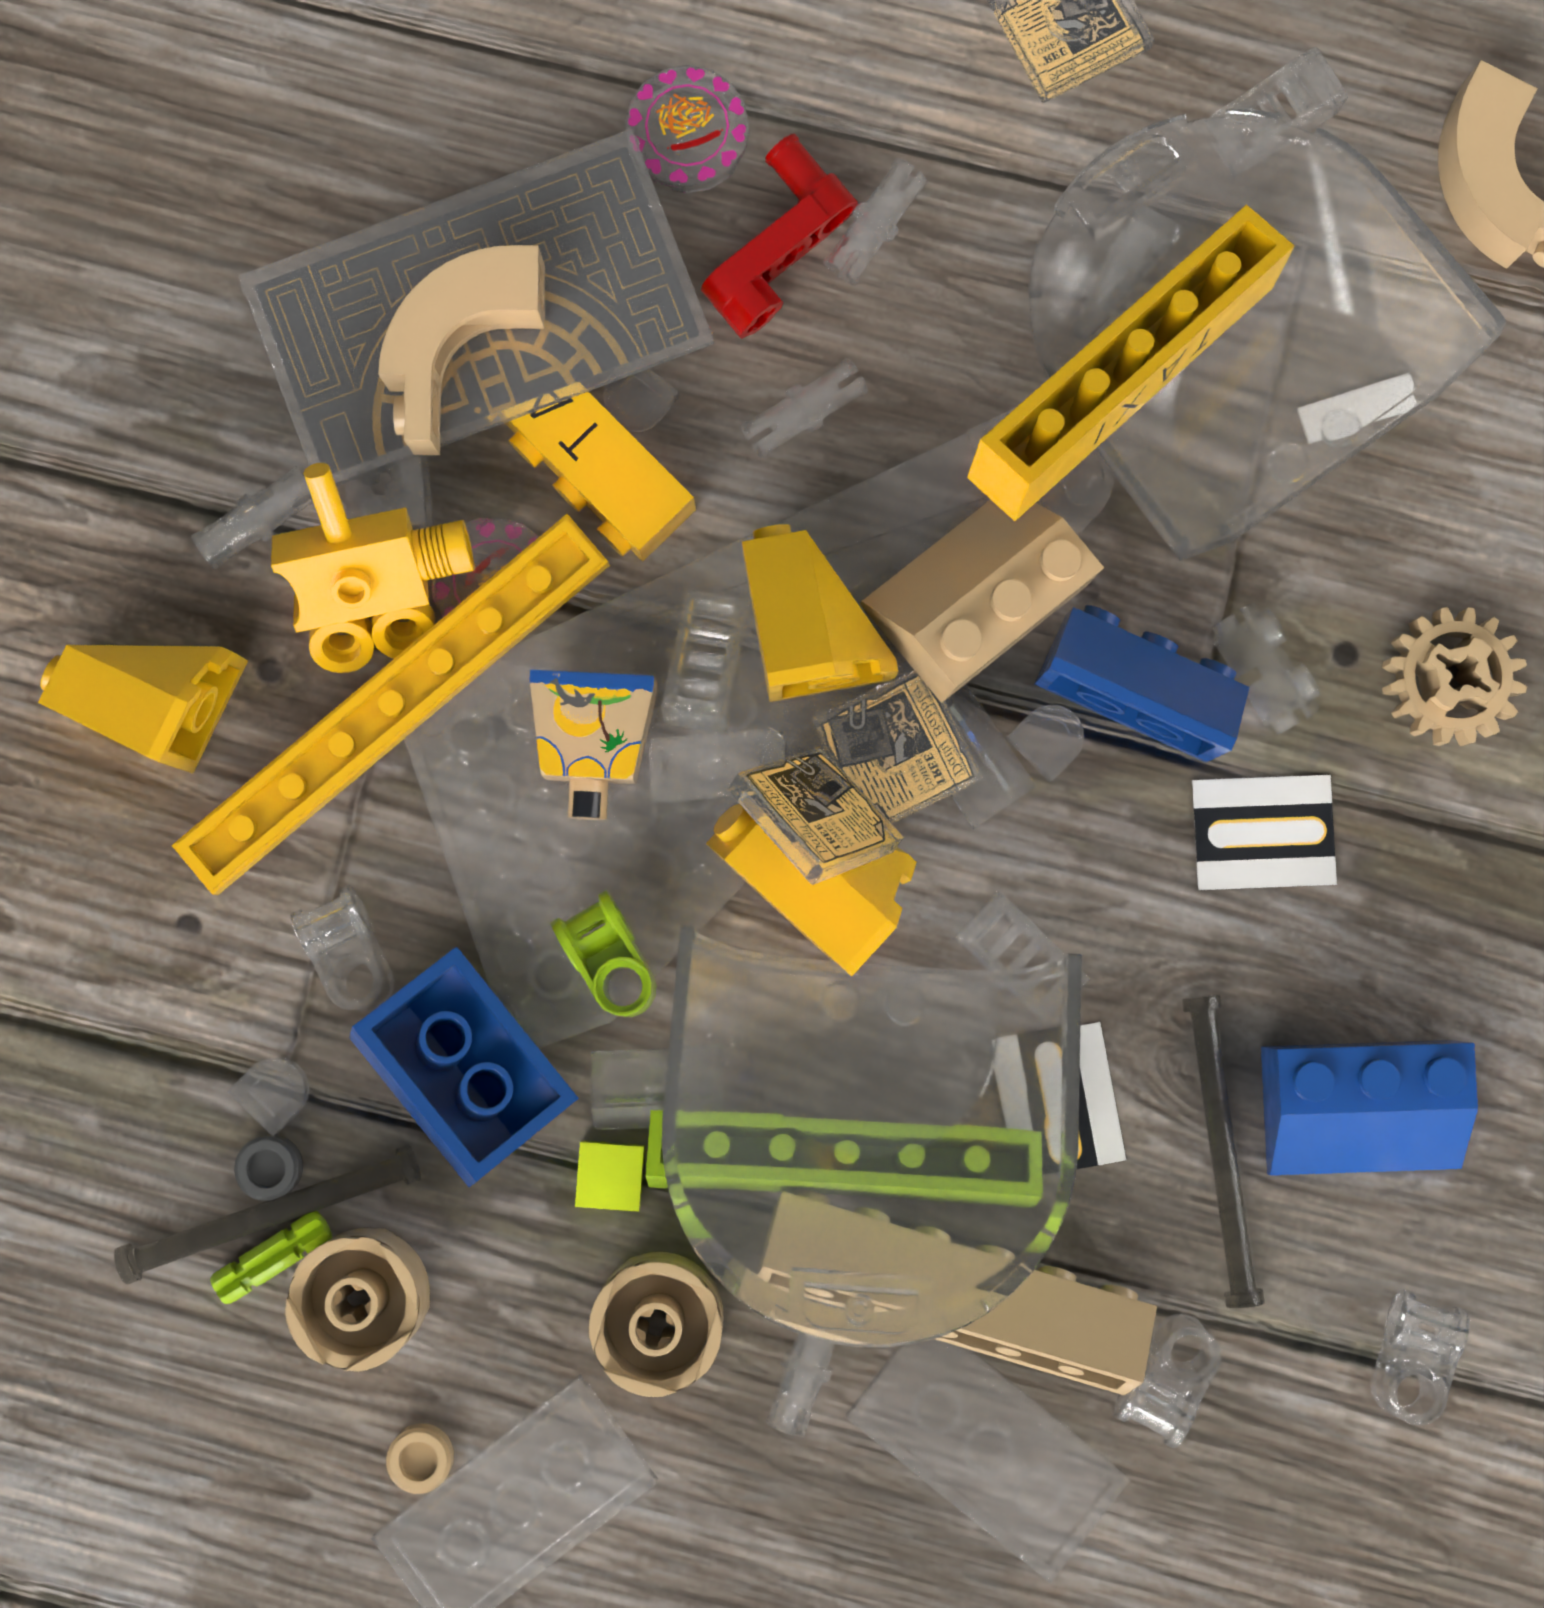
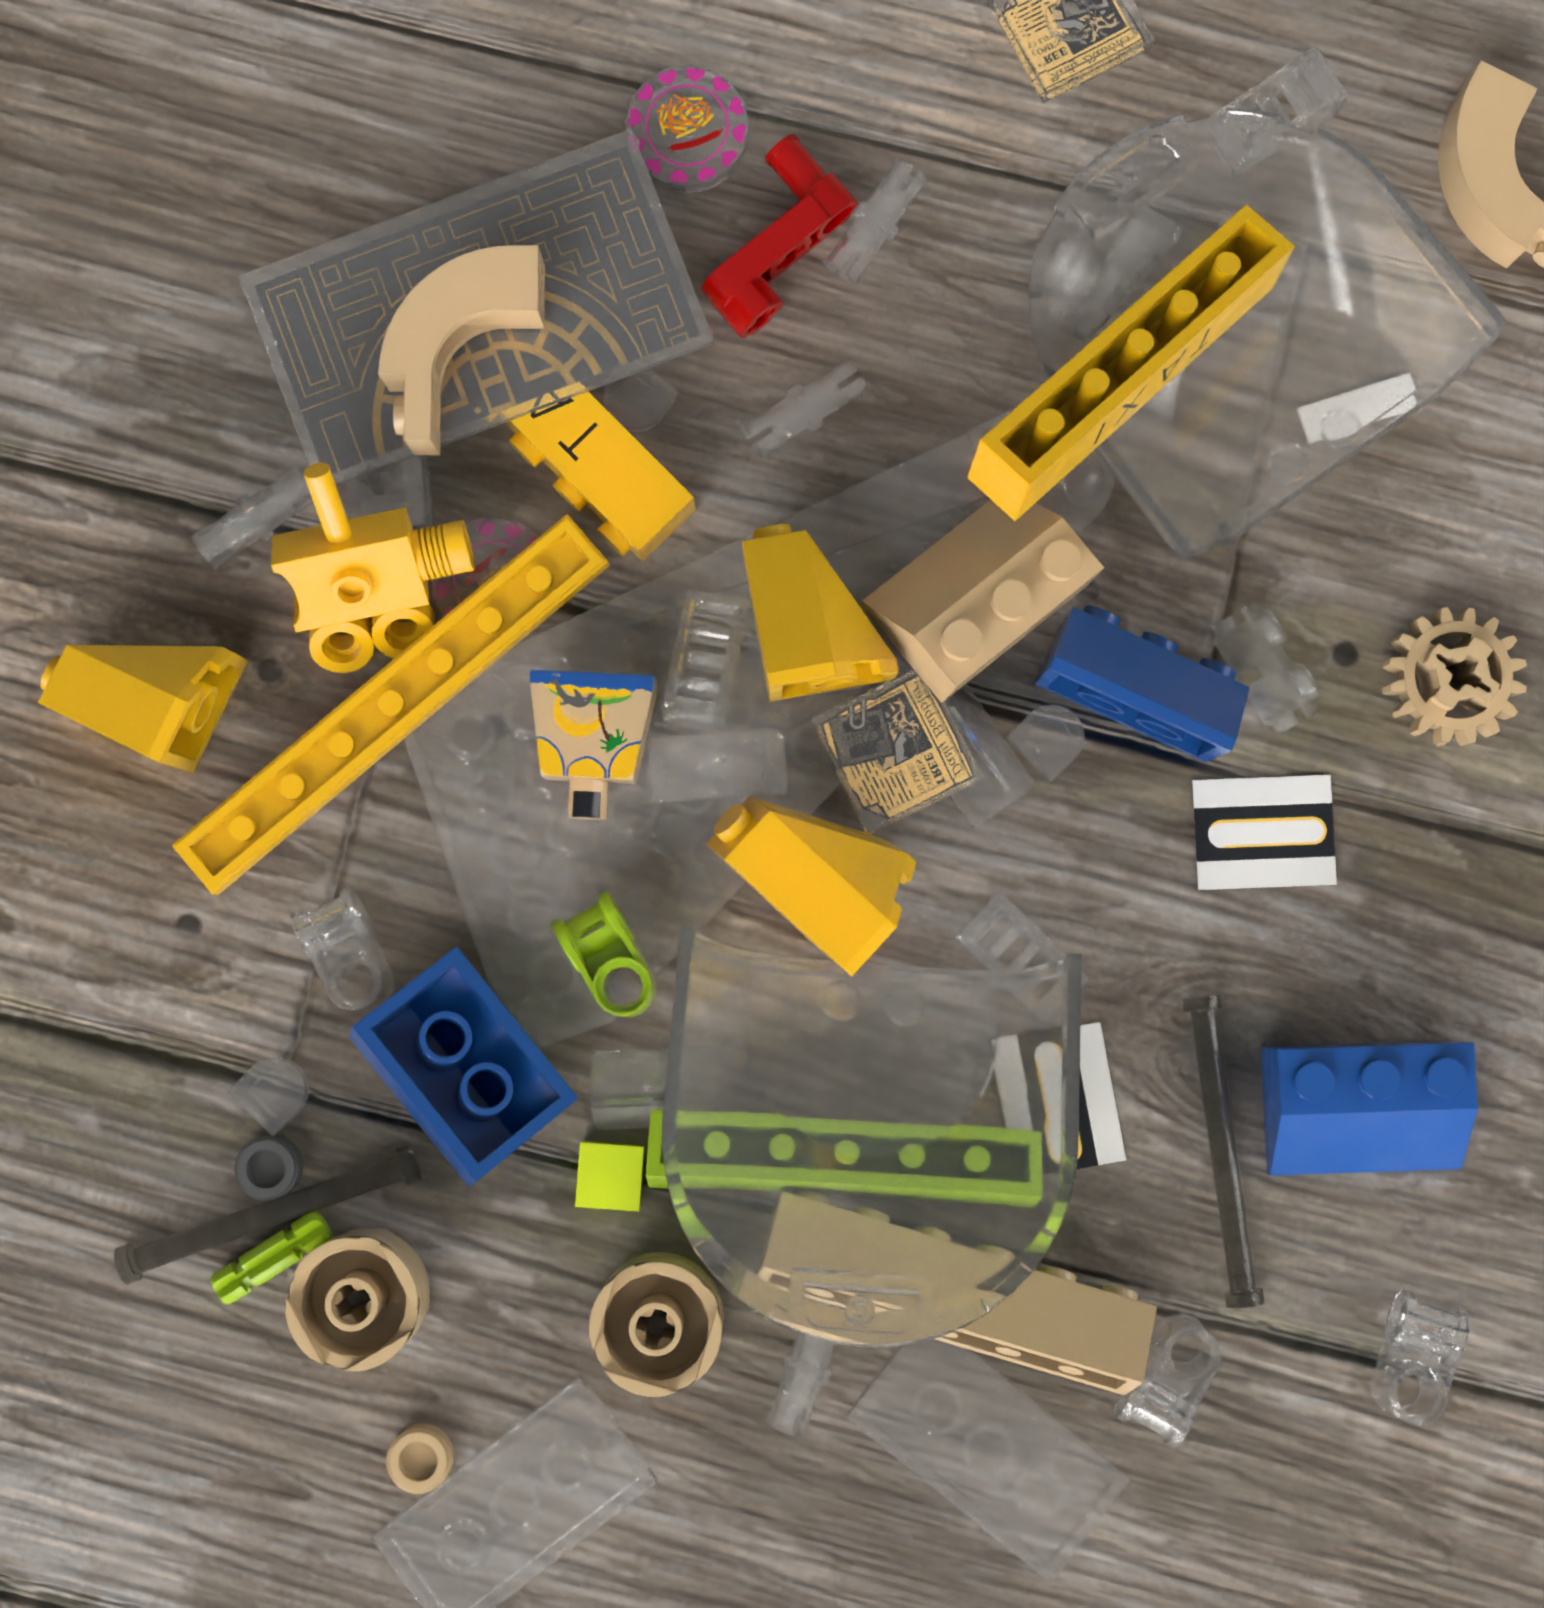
(815, 814): tile -> none

